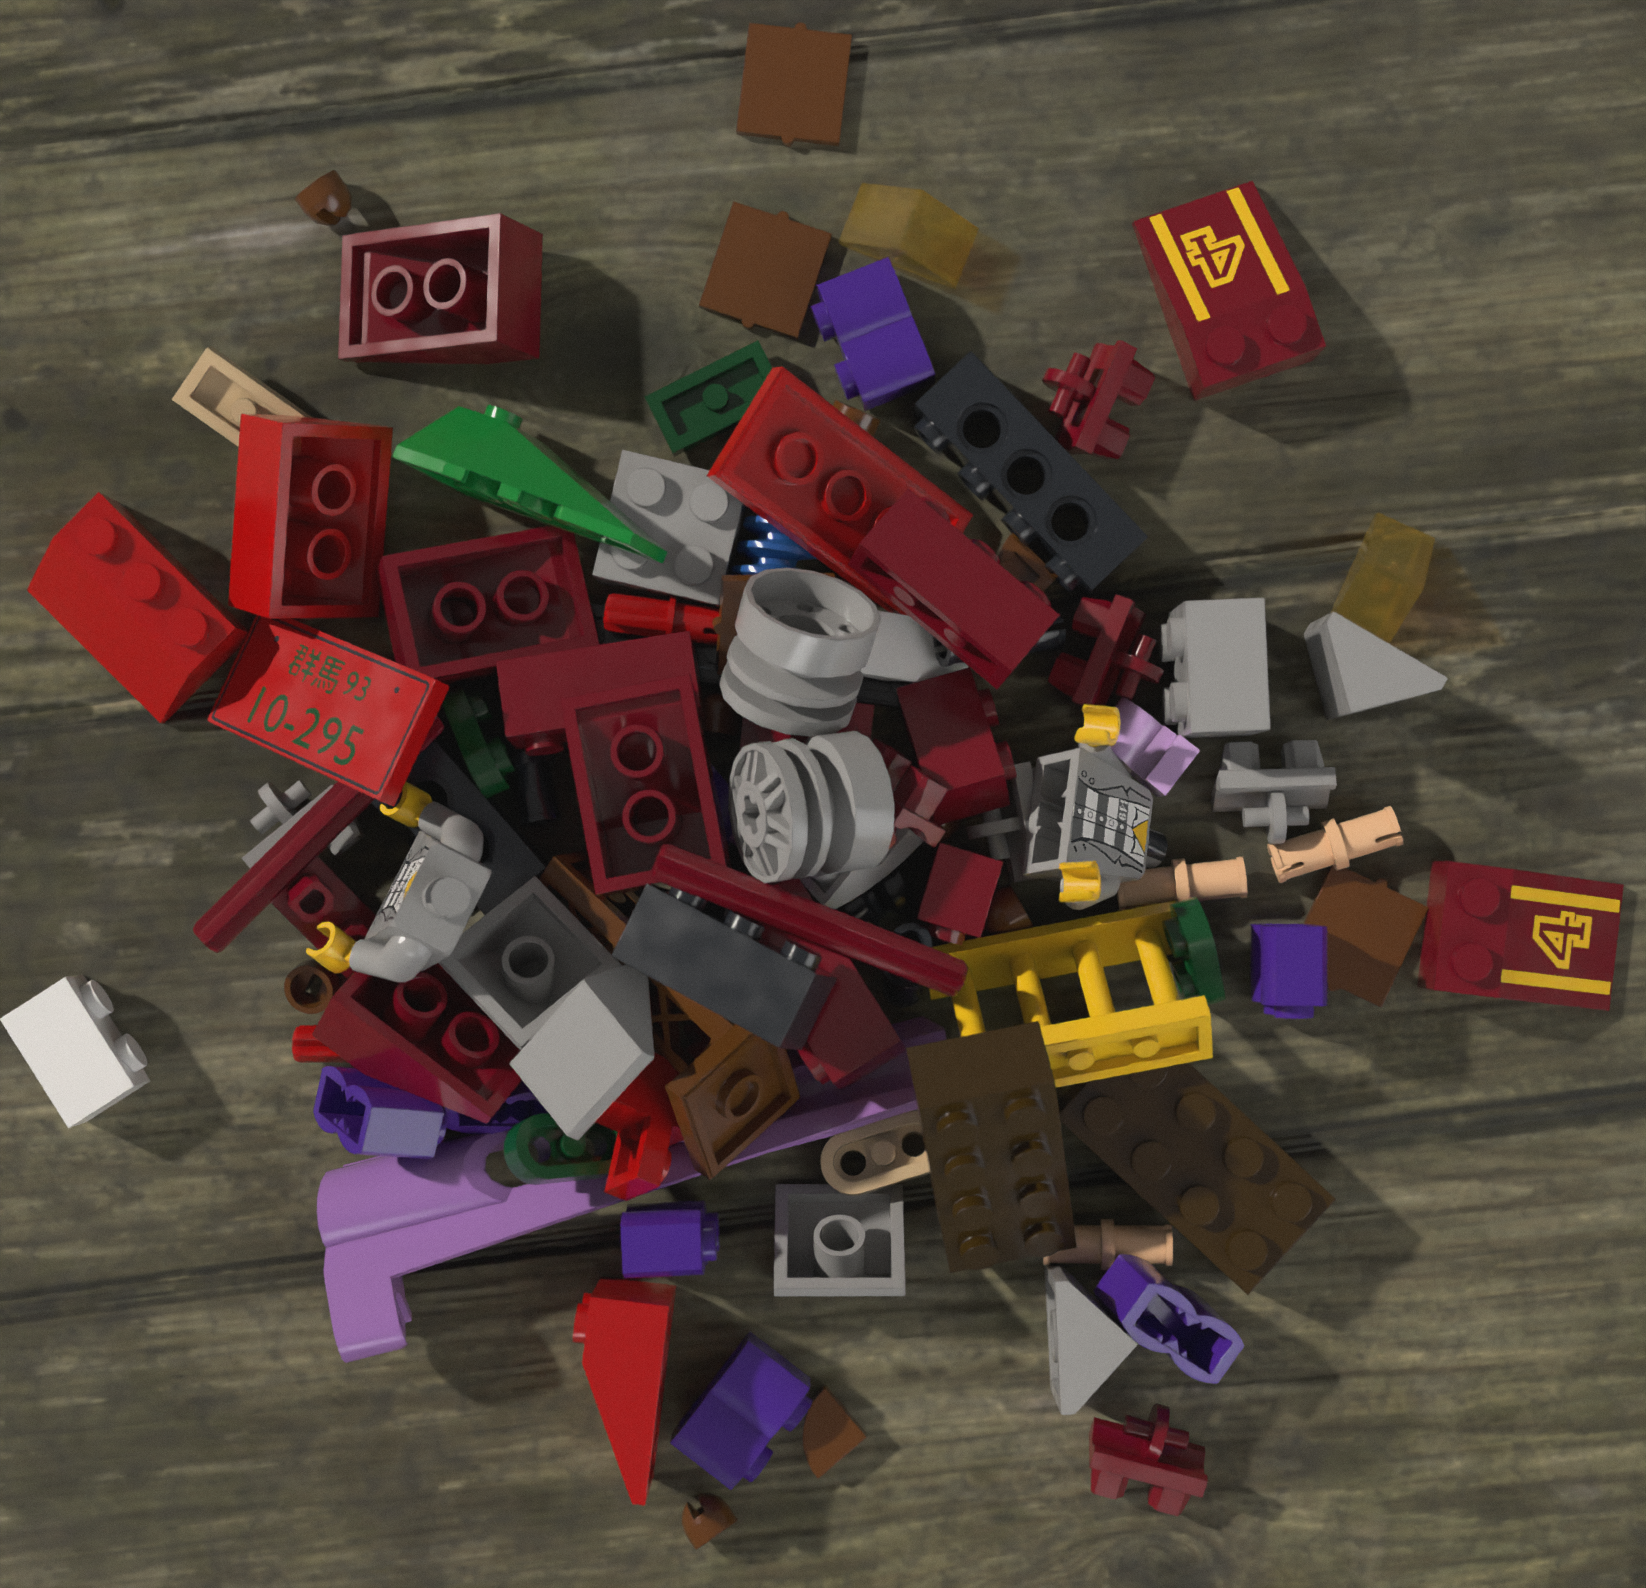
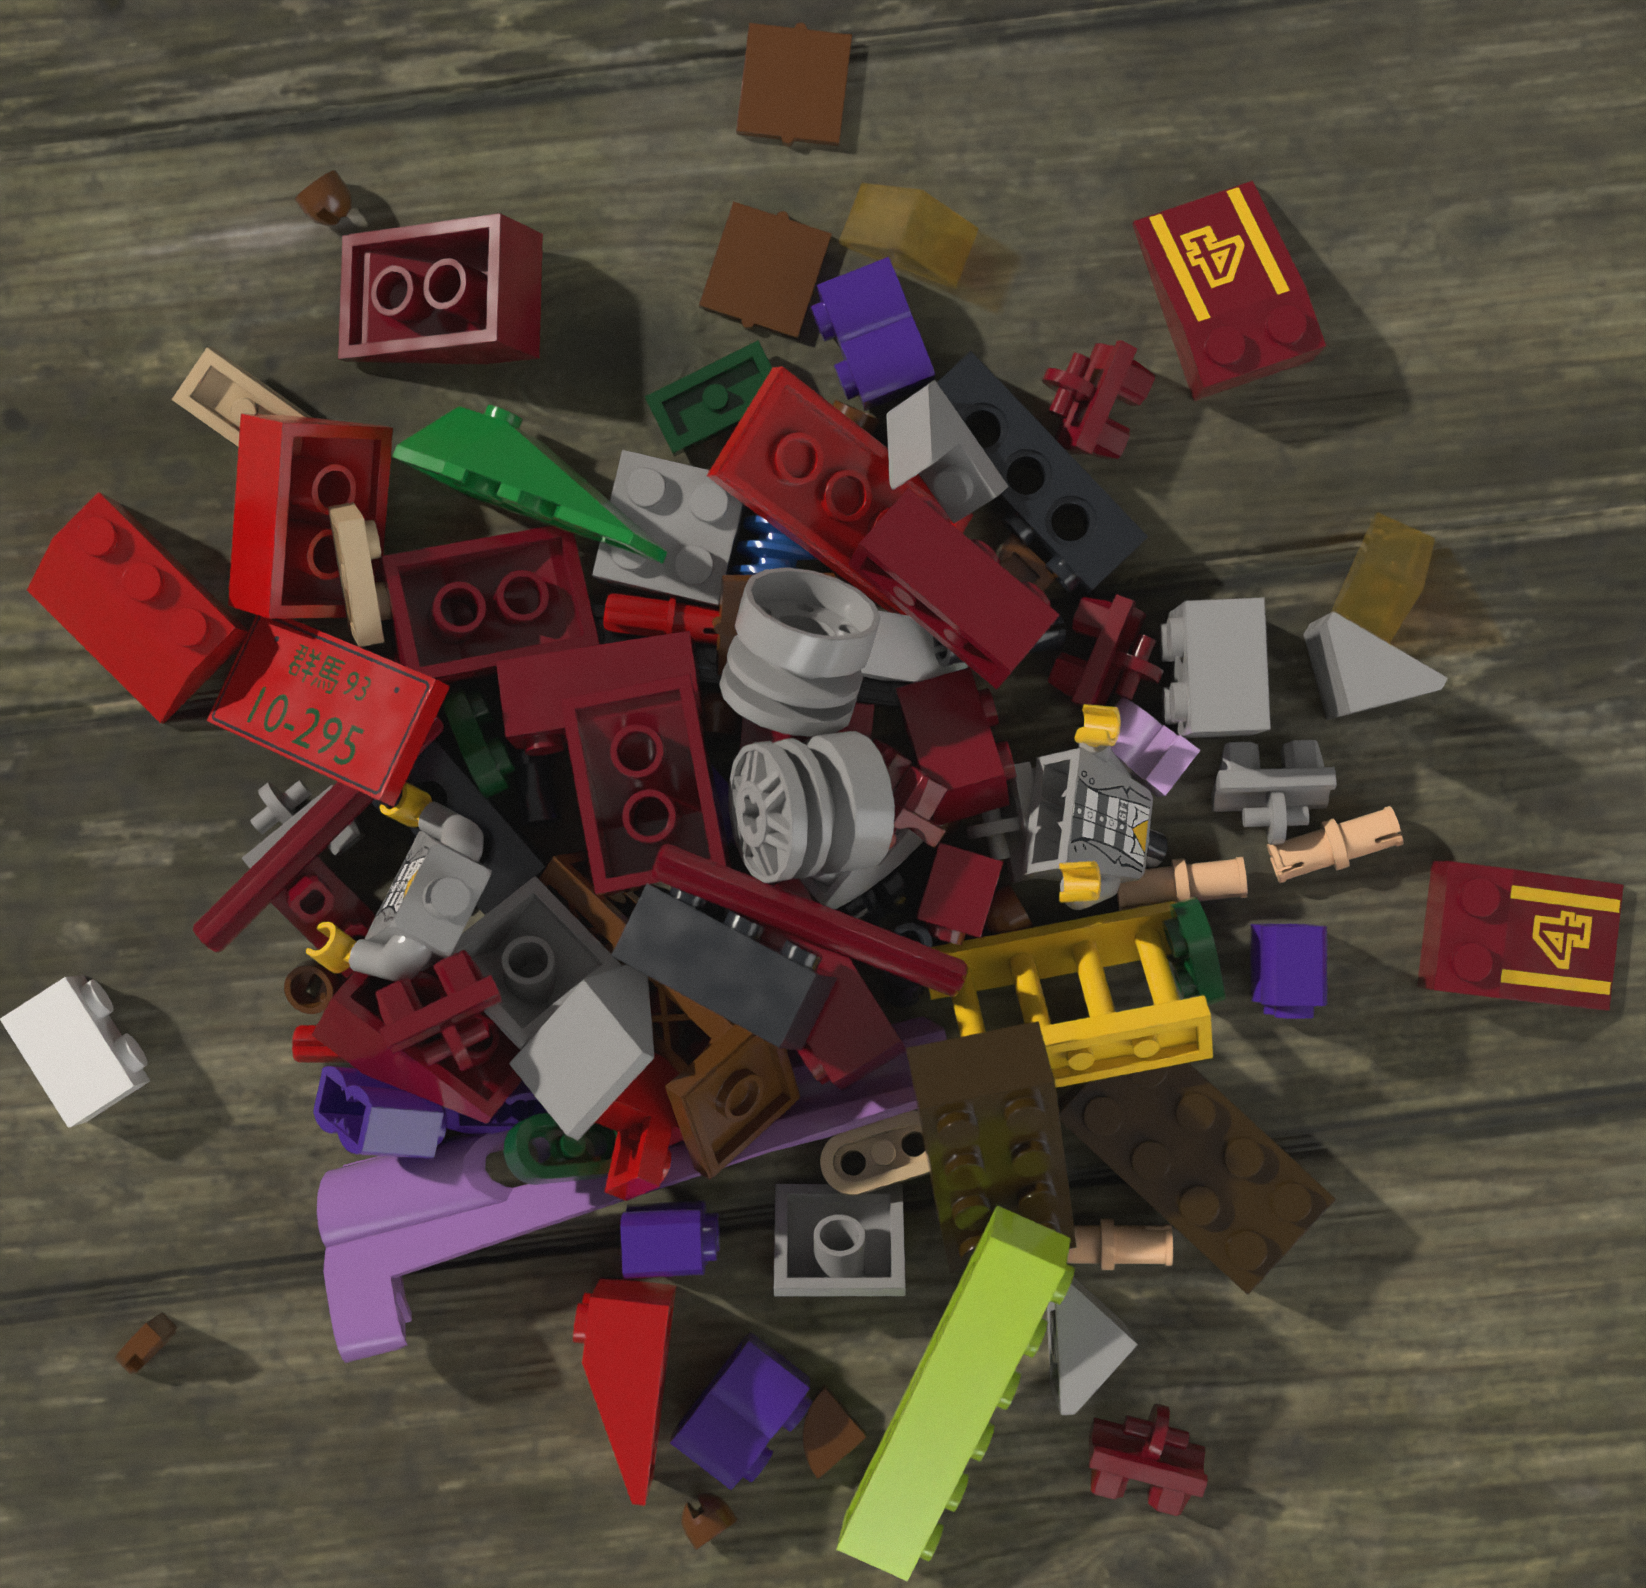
(146, 1343): none -> reddish brown tile
(355, 547): none -> tan plate
(411, 1023): none -> dark red hips
(933, 441): none -> light grey slope
(955, 1392): none -> lime brick
(1168, 1318): dark purple brick -> none
(1365, 932): reddish brown piece -> none

